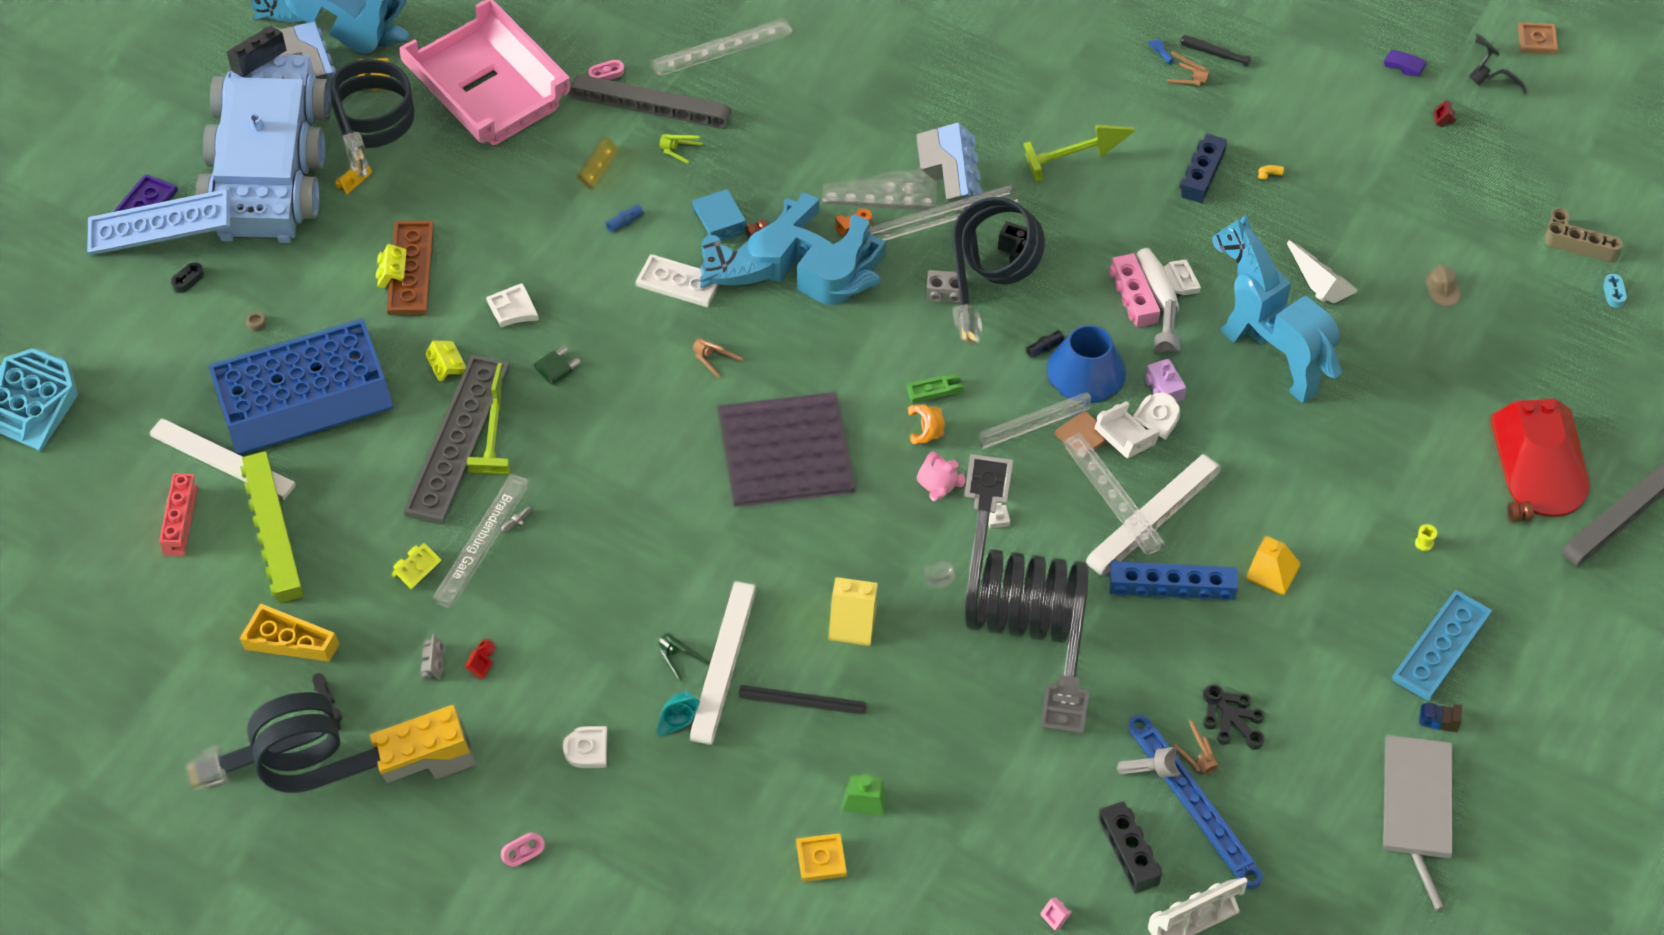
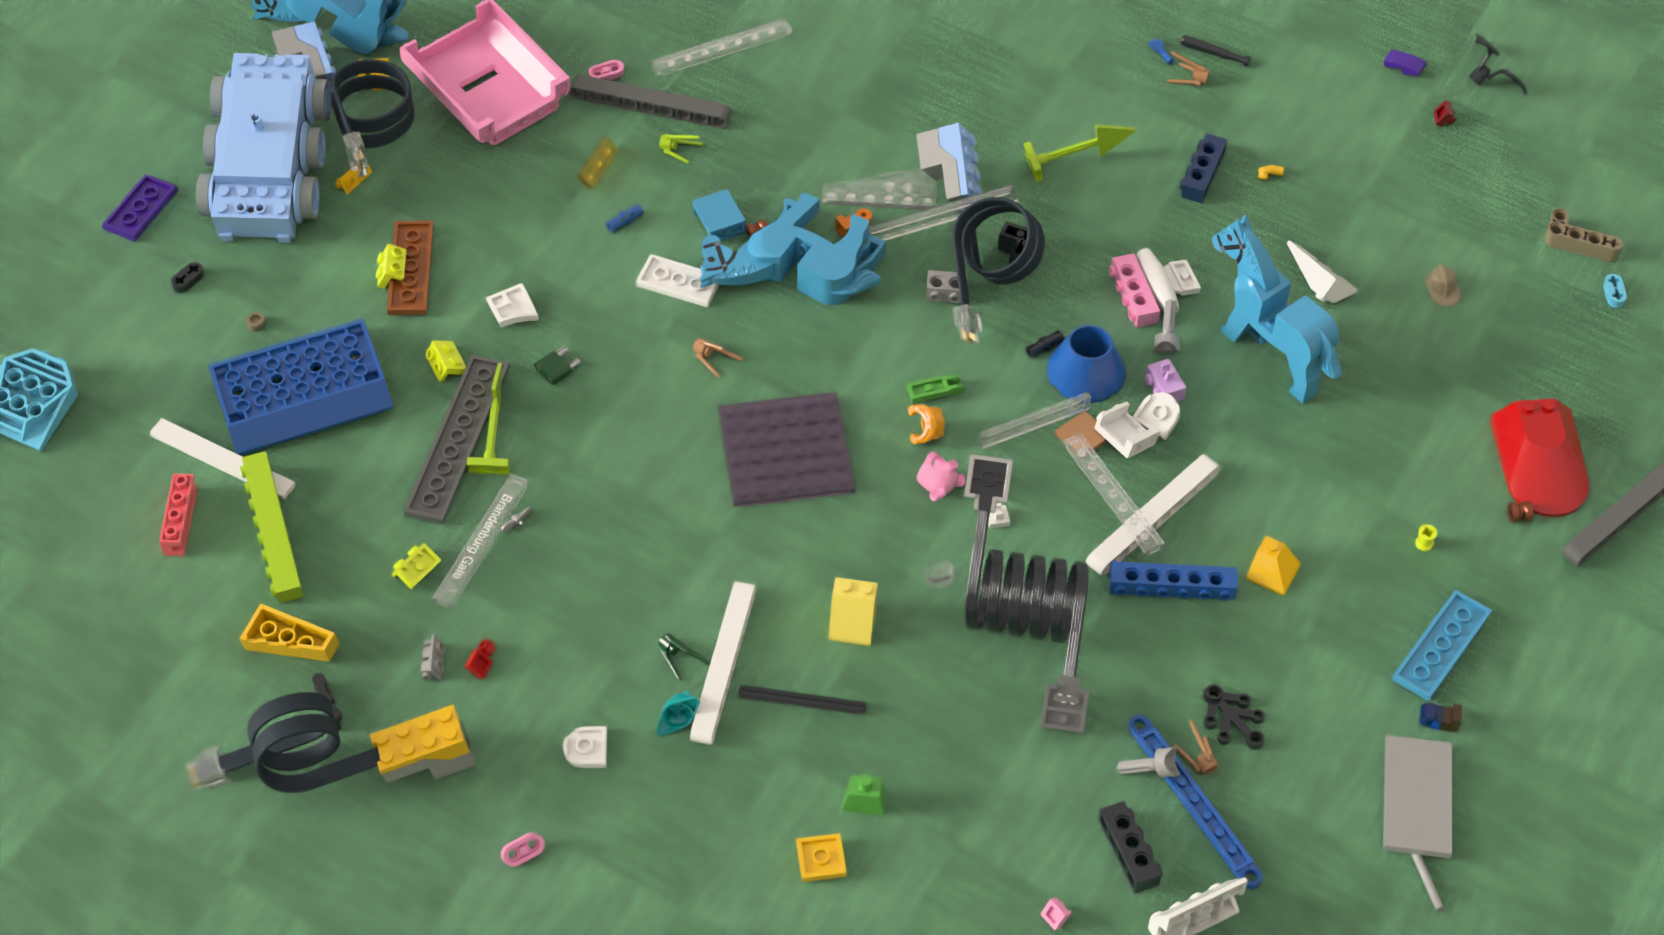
(159, 222): light blue plate -> none
(256, 51): black brick -> none
(1537, 38): medium nougat tile -> none

